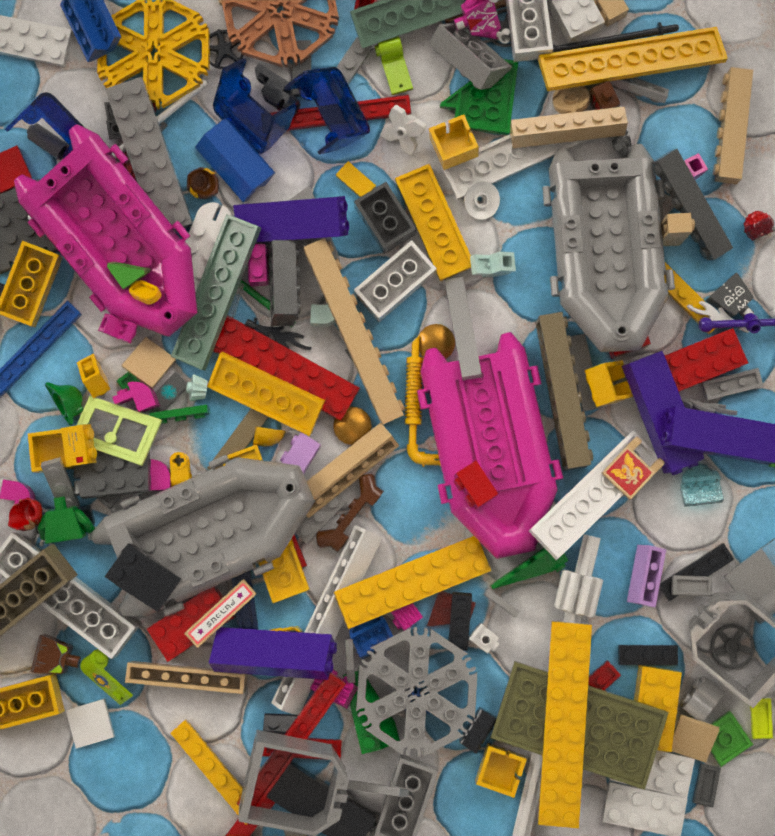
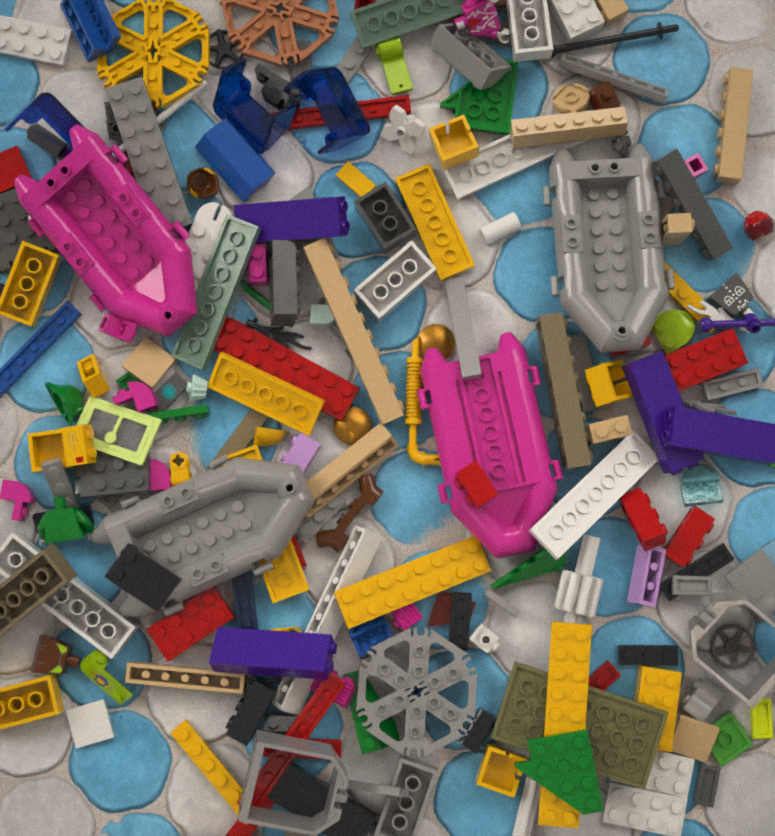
(25, 514): red hair -> none
(126, 273): bright green slope -> none
(145, 292): yellow tile -> none
(220, 613): tile -> none
(250, 710): none -> black brick
(350, 665): light grey tile -> none
(489, 203): white dish -> none
(493, 265): light aqua brick -> none
(500, 228): none -> white brick
(565, 768): none -> green wing
(608, 430): none -> tan brick
(629, 471): flag -> none
(632, 58): yellow plate -> none
(643, 519): none -> red brick
(674, 329): none -> lime slope
(688, 536): none -> red brick

